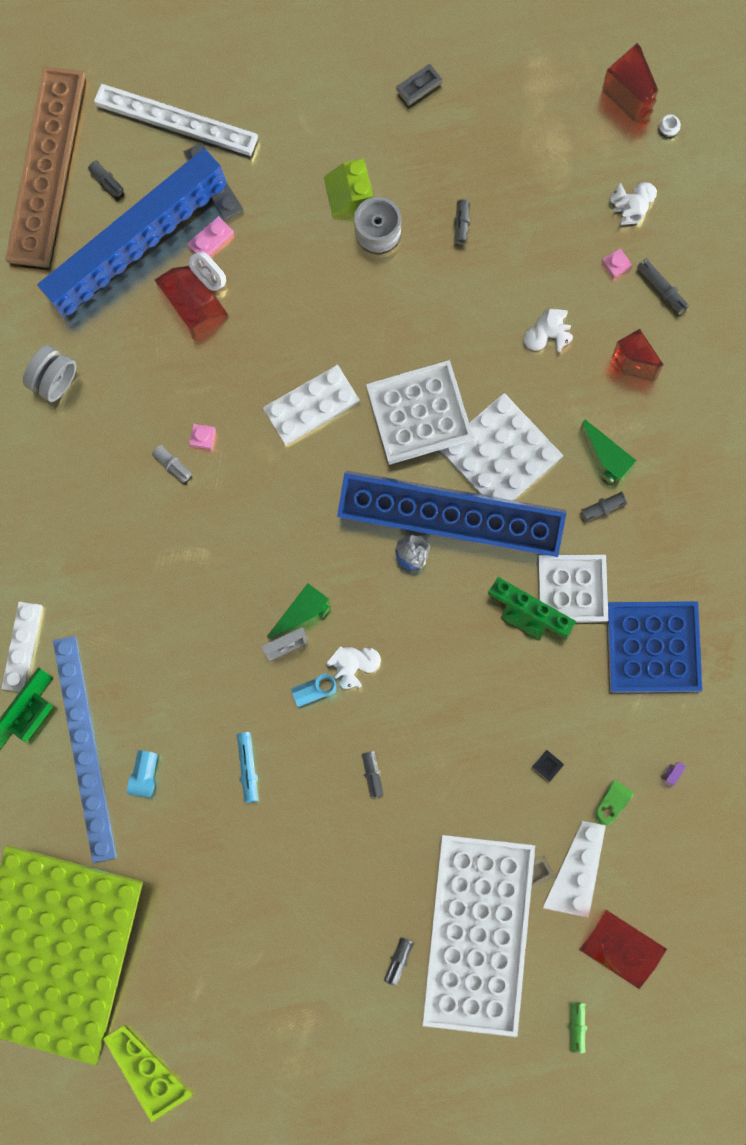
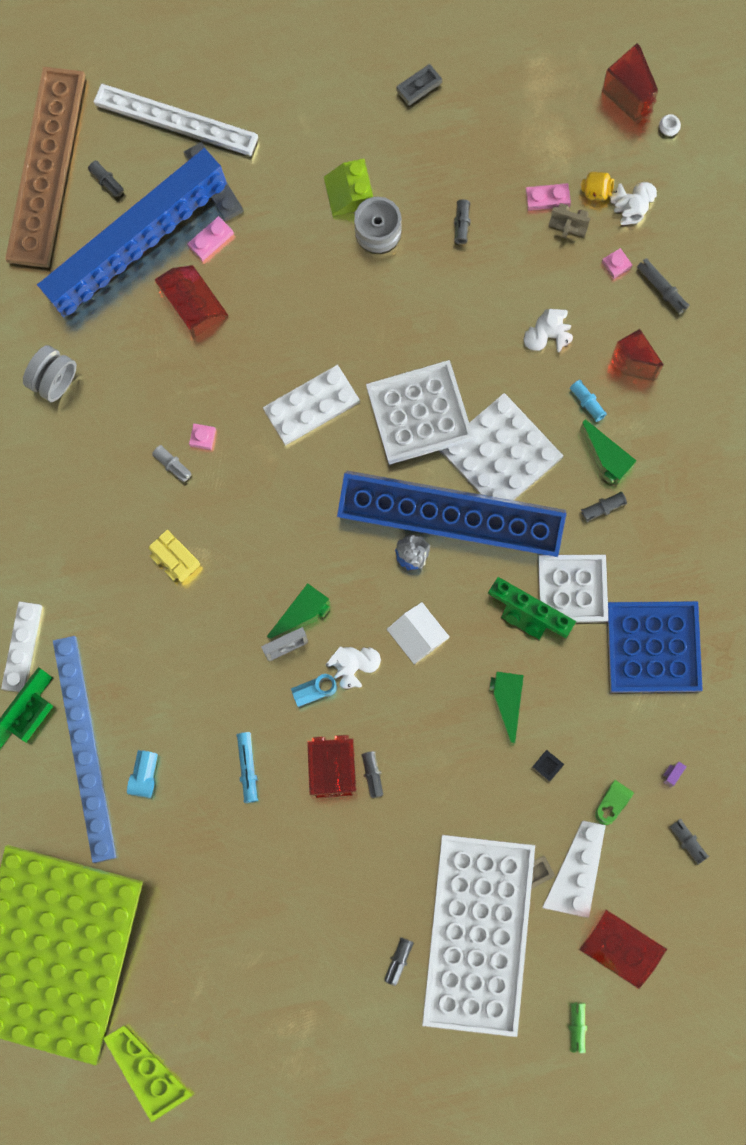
(173, 556): none -> light yellow brick
(208, 271): white plate -> none
(332, 767): none -> clear red slope
(417, 633): none -> white slope
(507, 698): none -> green slope
(547, 196): none -> bright pink plate
(568, 221): none -> dark tan hips
(588, 400): none -> medium azure pin
(598, 186): none -> yellow head
(689, 841): none -> dark grey pin

